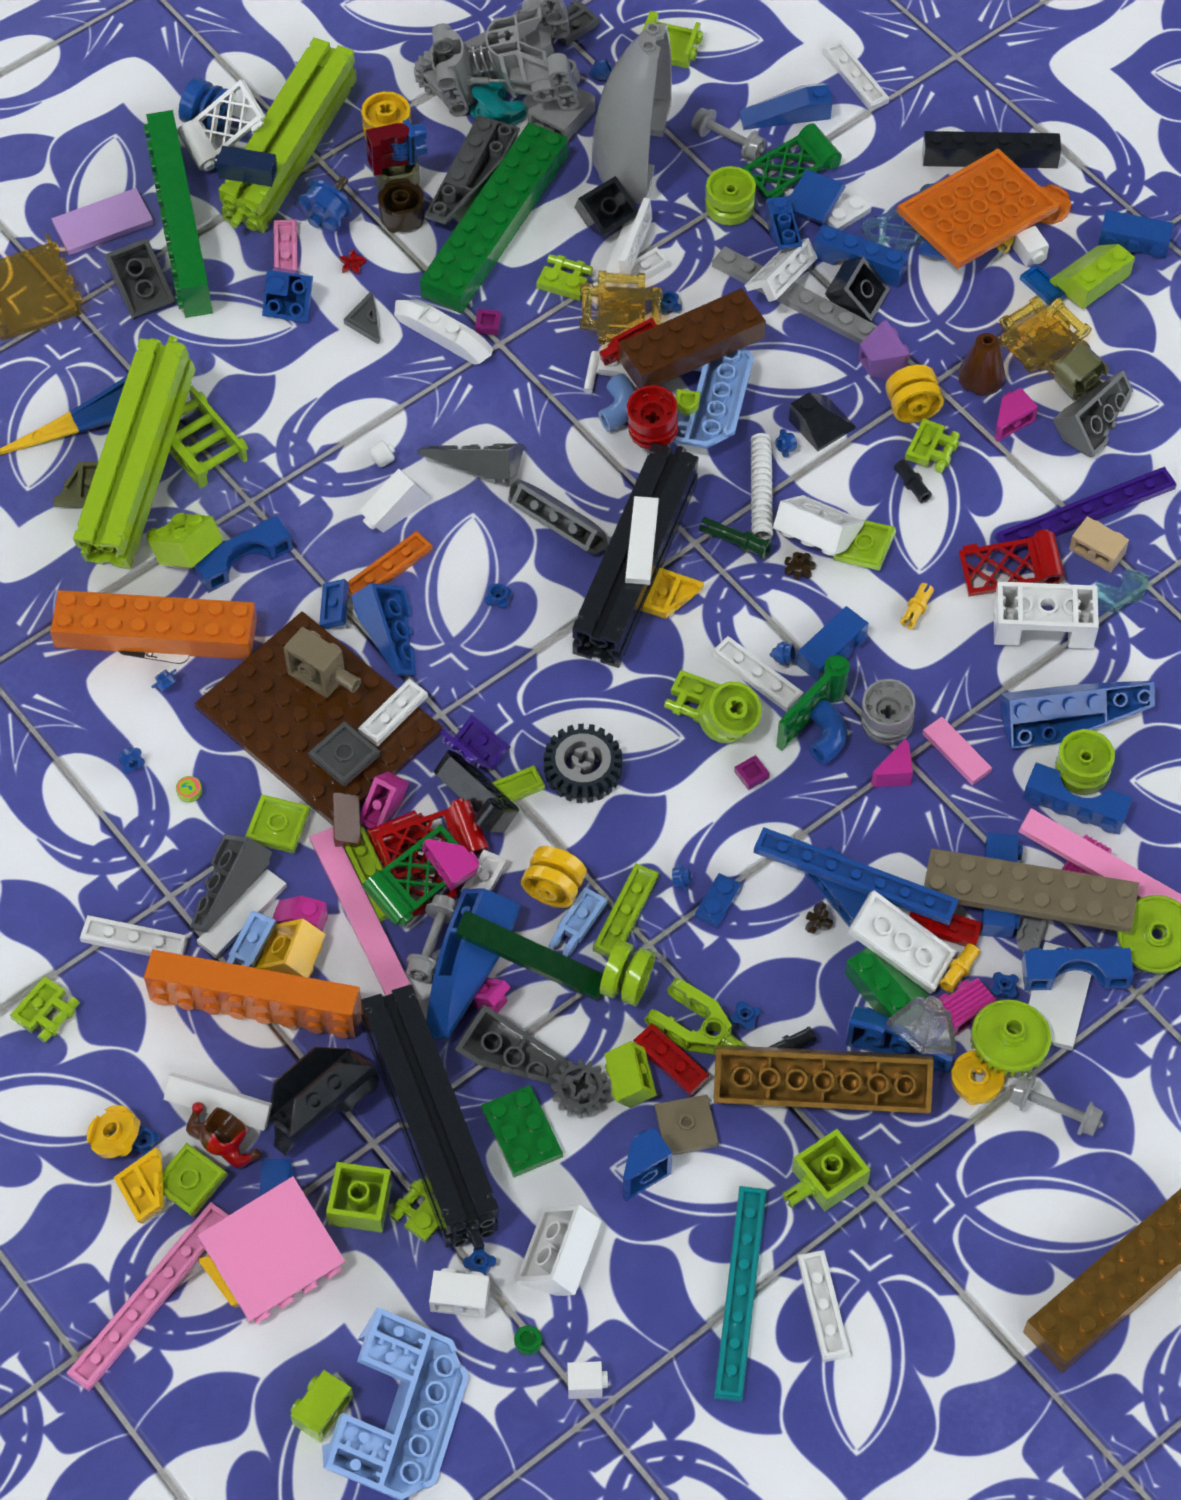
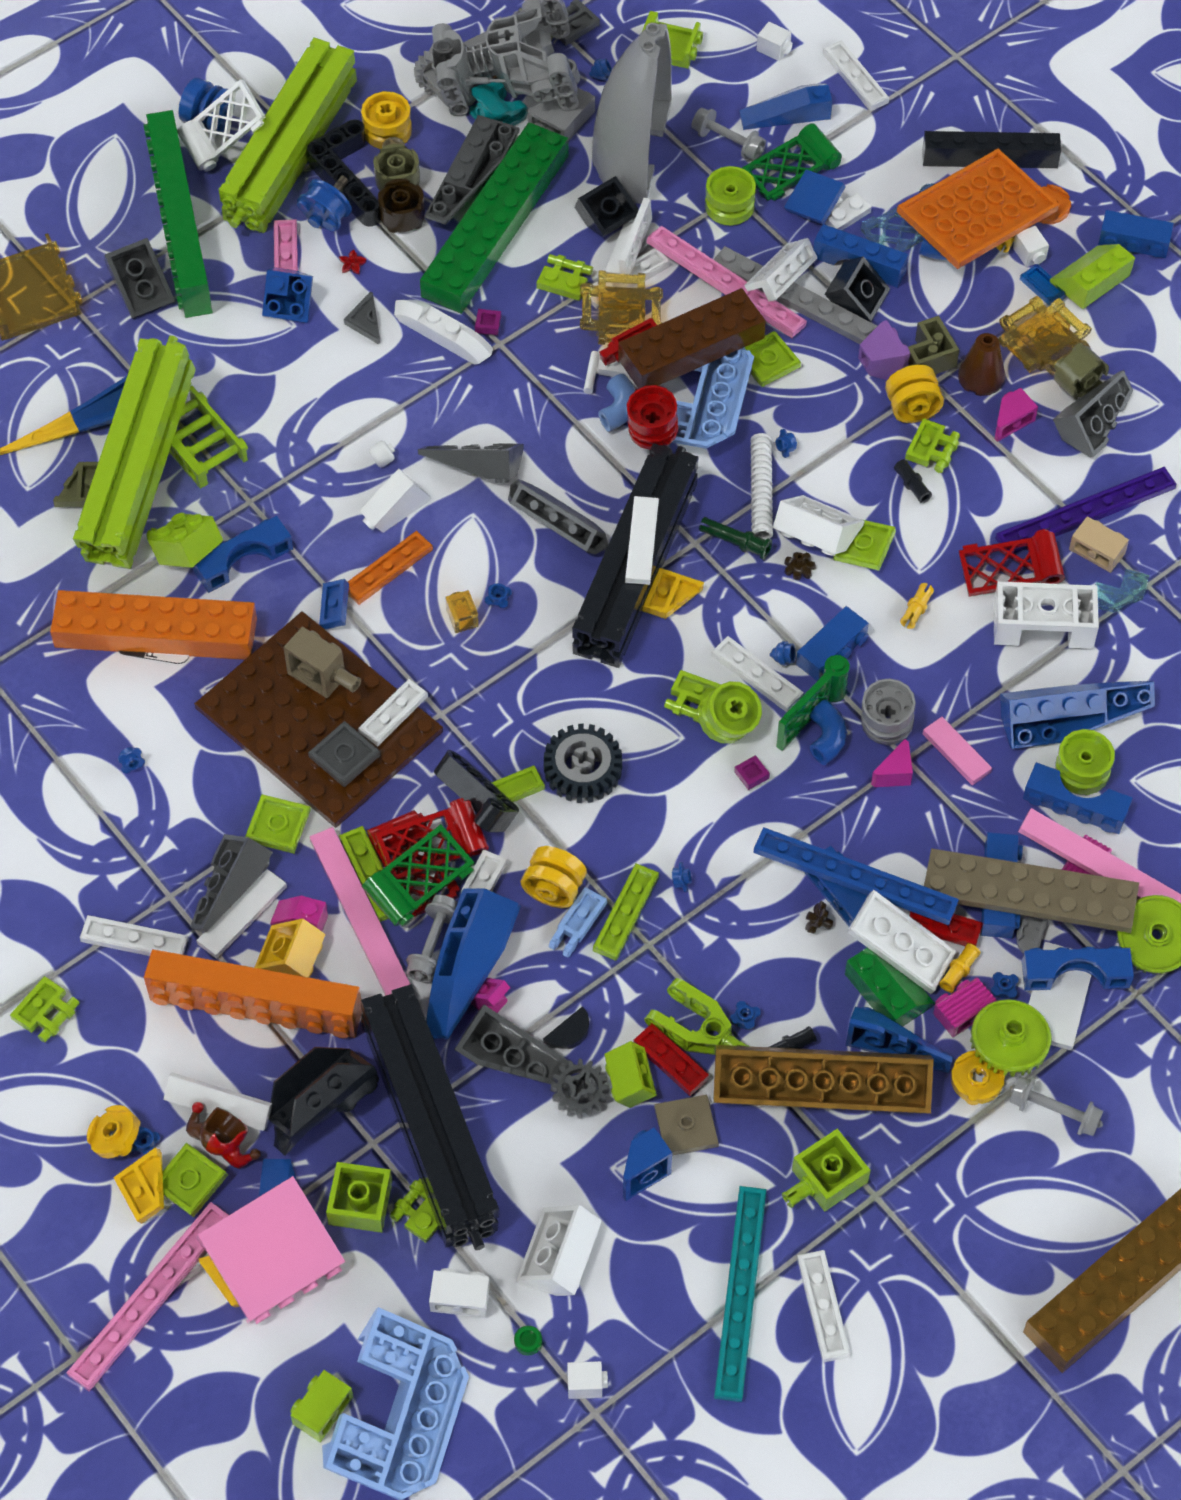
(102, 221): lavender tile -> none
(165, 679): blue plate -> none
(189, 789): lime tile -> none
(246, 166): dark blue brick -> none
(252, 939): light blue hinge -> none
(326, 161): none -> black beam
(346, 820): slope -> none
(383, 799): dark pink slope -> none
(385, 615): blue wedge -> none
(395, 145): dark red hips -> none
(451, 861): dark pink slope -> none
(461, 611): none -> clear yellow brick
(477, 744): dark purple bracket -> none
(487, 1261): blue plate -> none
(521, 1131): green plate -> none
(529, 955): dark green tile -> none
(570, 1032): none -> black tile
(627, 973): lime wheel -> none
(672, 298): blue plate -> none
(687, 401): lime tile -> none
(718, 900): blue plate -> none
(724, 279): none -> bright pink tile
(771, 359): none -> lime plate
(774, 41): none -> white brick
(782, 223): blue slope -> none
(819, 420): black slope -> none
(925, 1026): clear slope -> none
(934, 346): none -> olive brick

